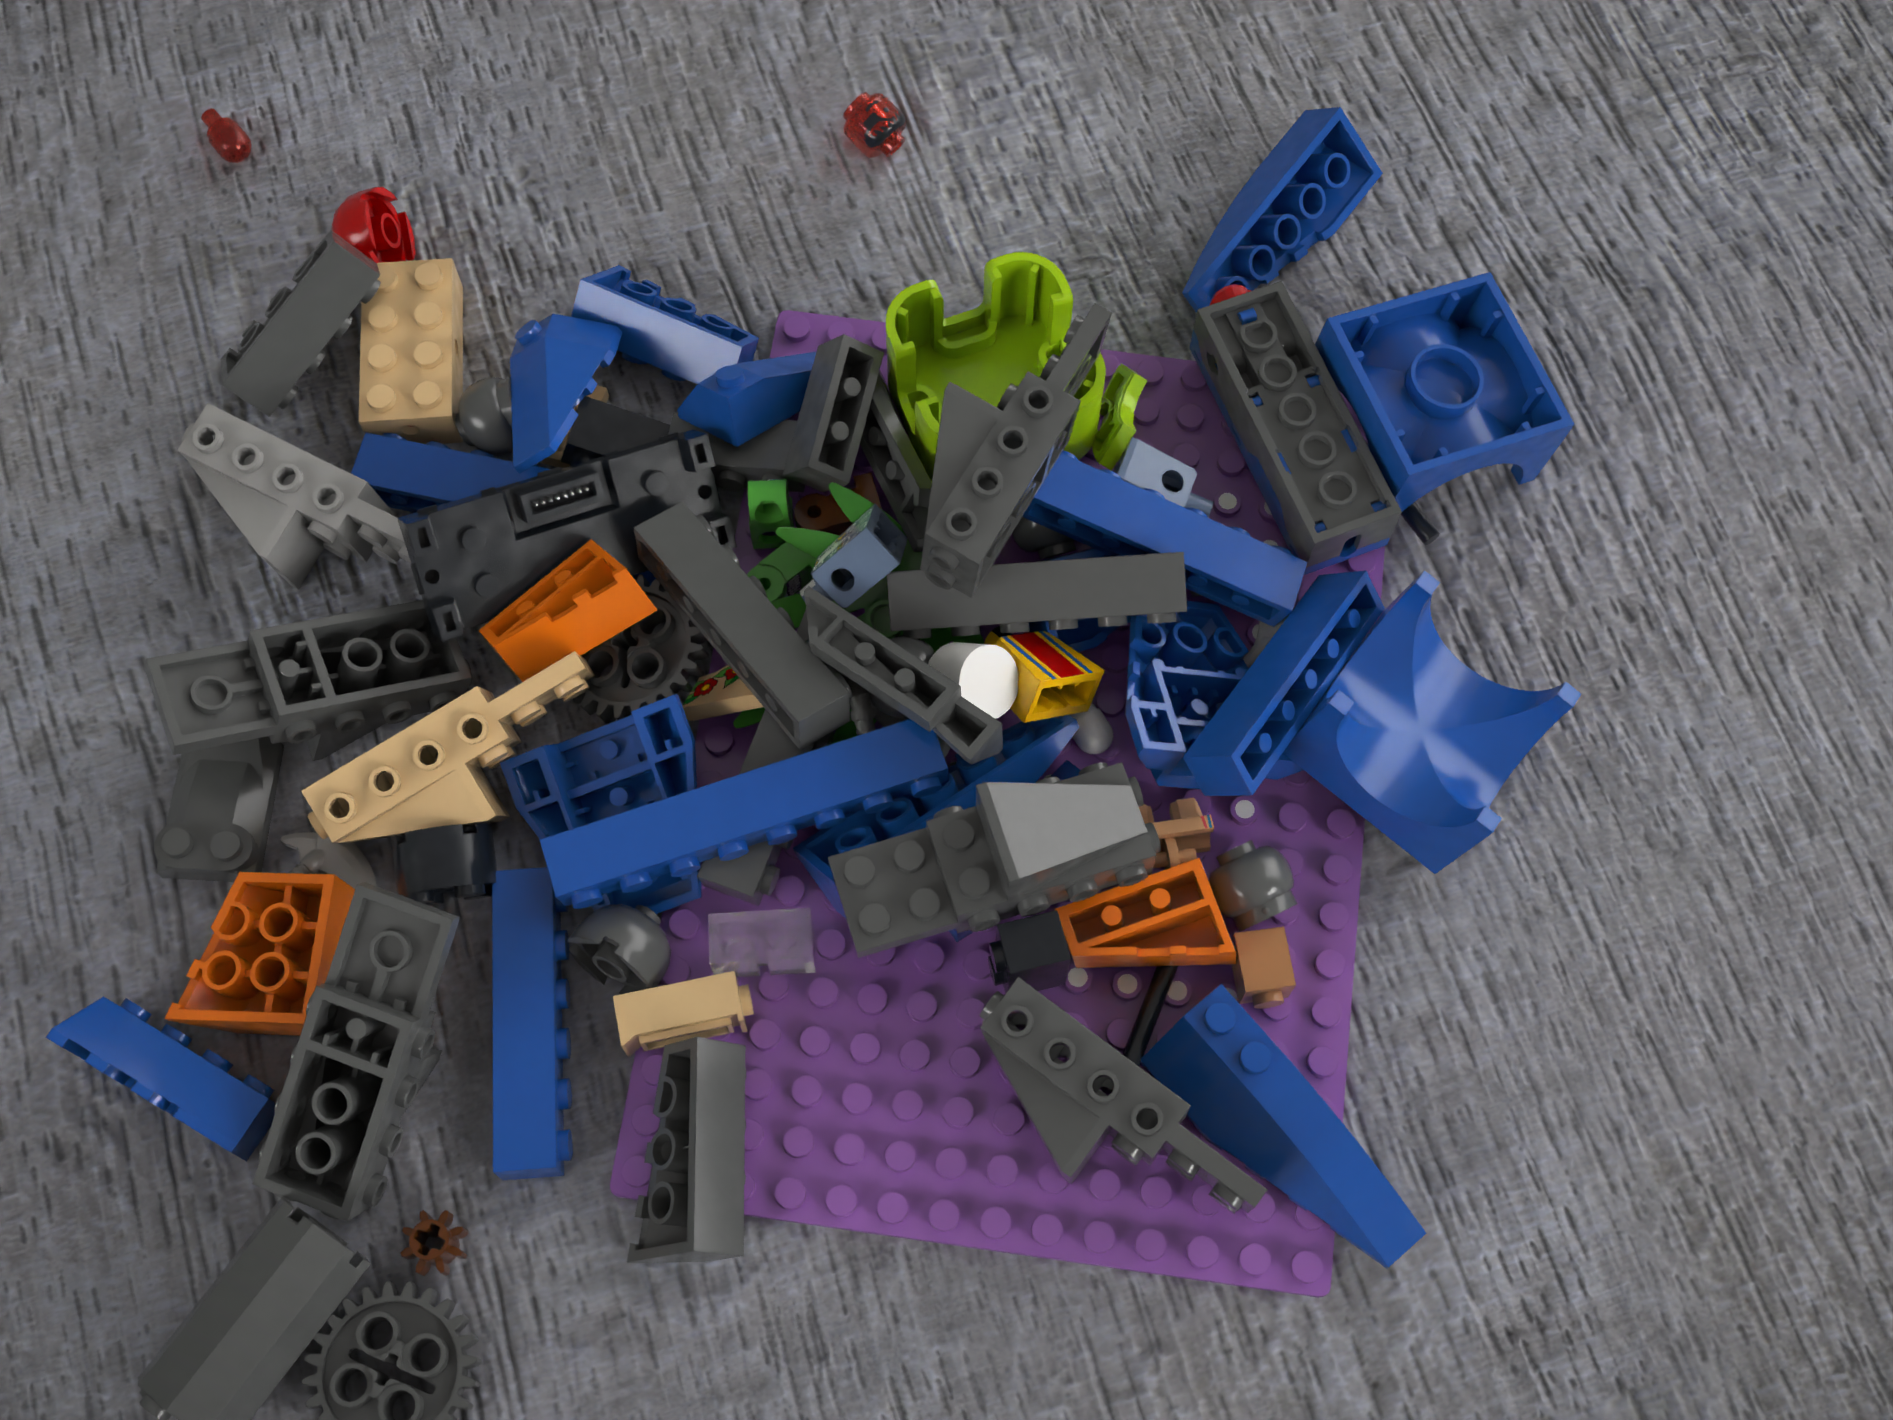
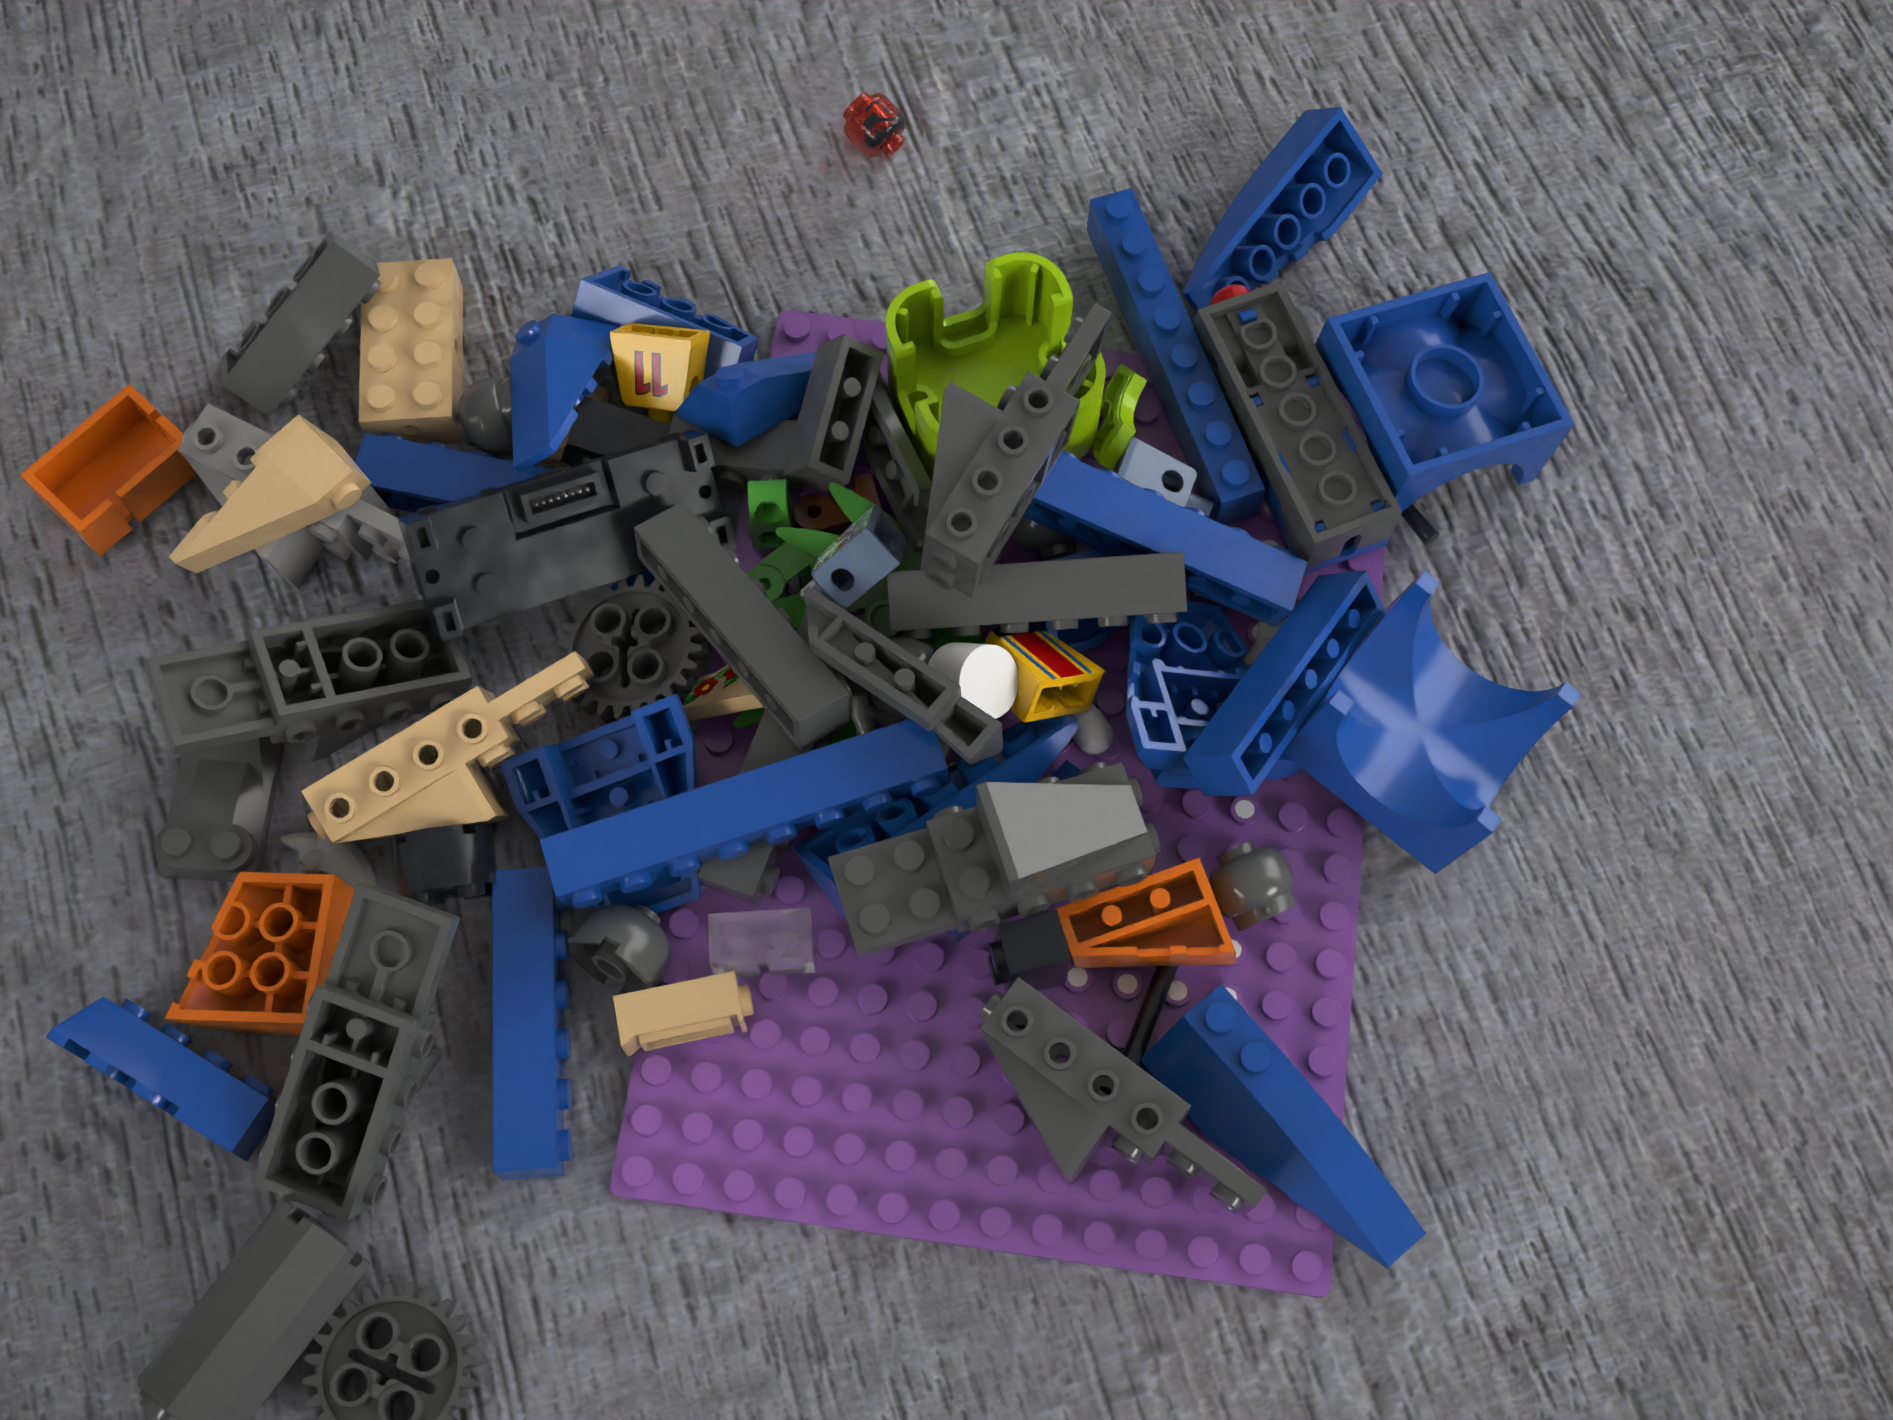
(111, 470): none -> orange piece
(227, 137): clear red cylinder -> none
(295, 482): none -> tan wedge
(374, 226): red cylinder -> none
(434, 1229): reddish brown gear -> none
(568, 611): orange wedge -> none
(658, 365): none -> yellow torso
(696, 1157): dark grey wedge -> none
(1174, 357): none -> blue brick
(1182, 835): light nougat hips -> none
(1262, 967): medium nougat brick -> none

